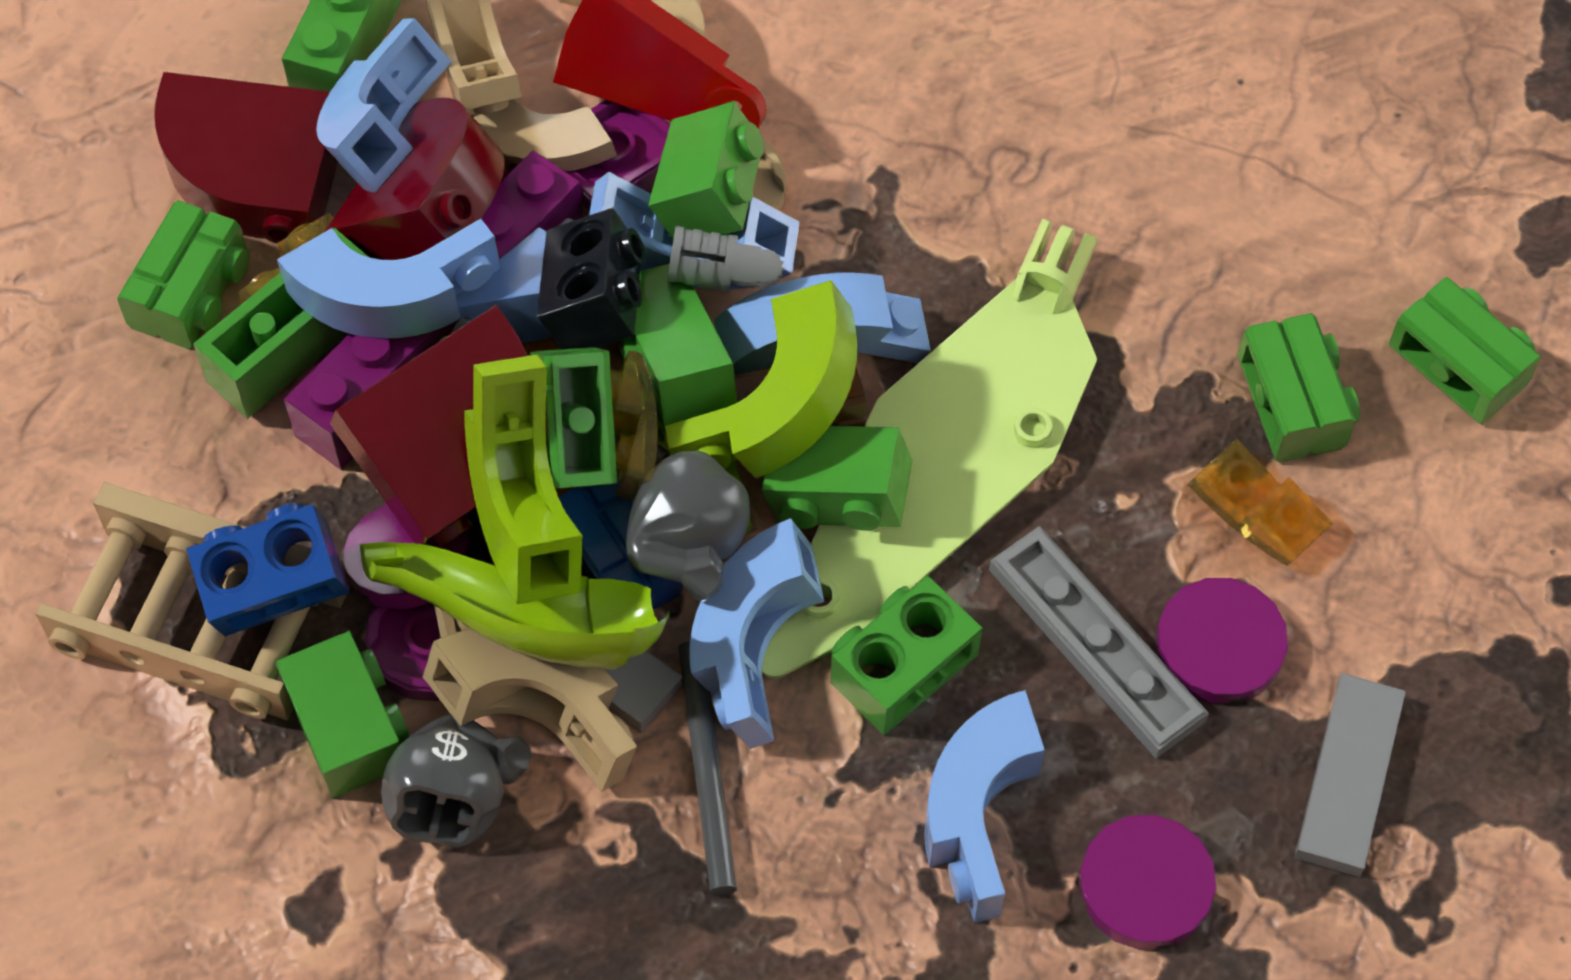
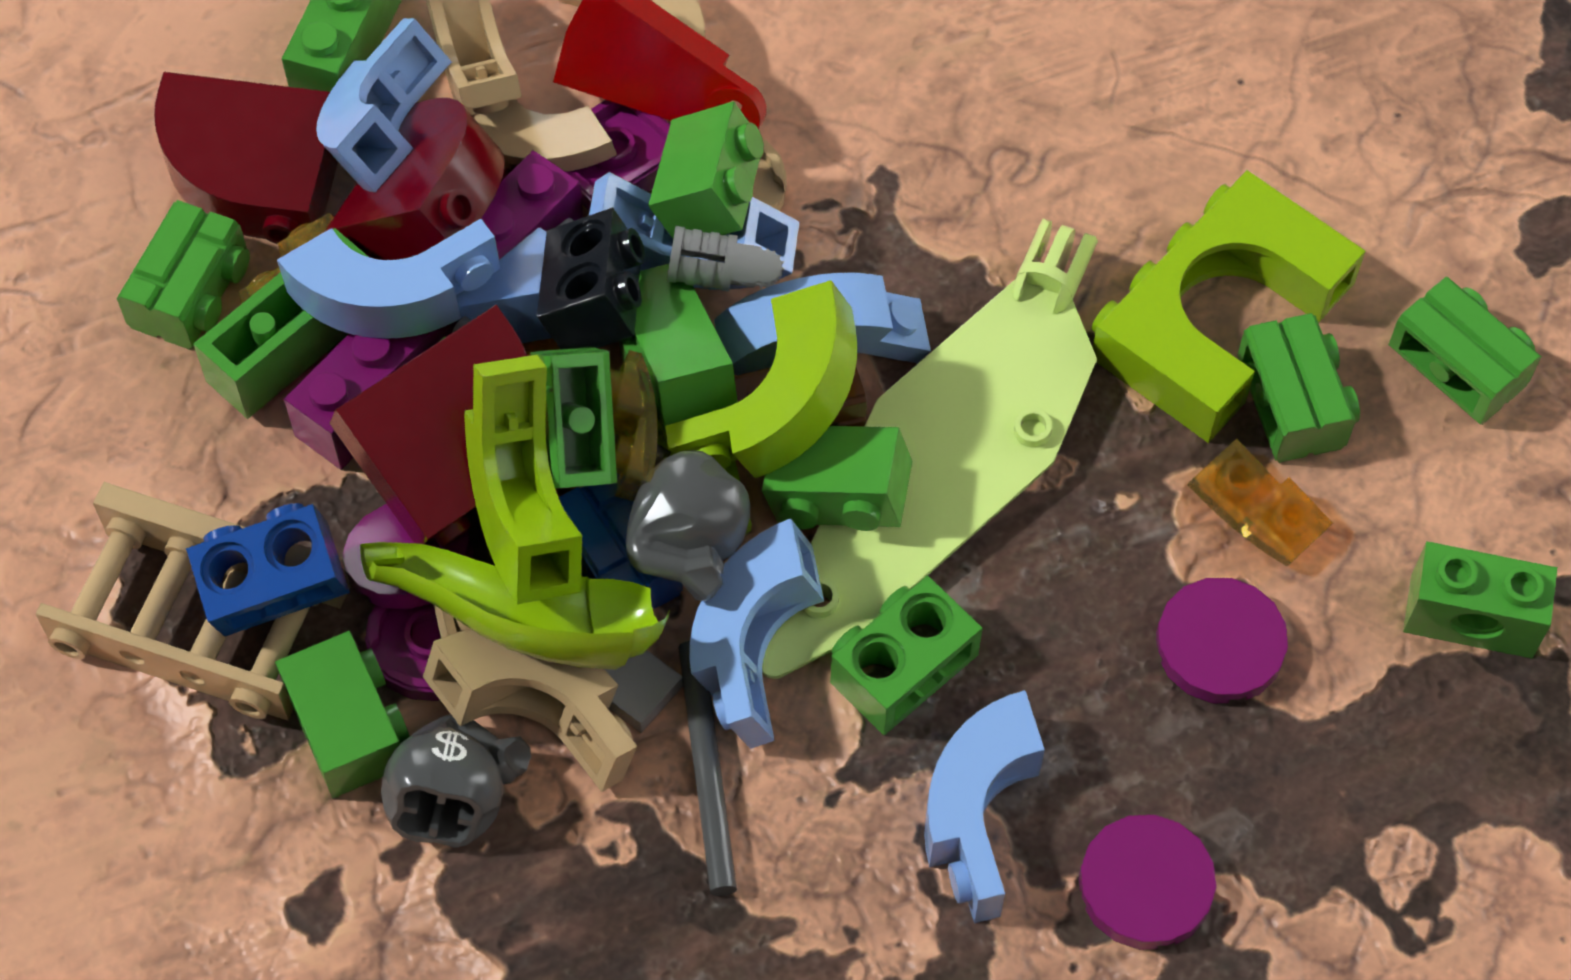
(1098, 642): light grey tile -> none
(1244, 234): none -> lime arch
(1350, 775): light grey tile -> none
(1480, 600): none -> bright green brick

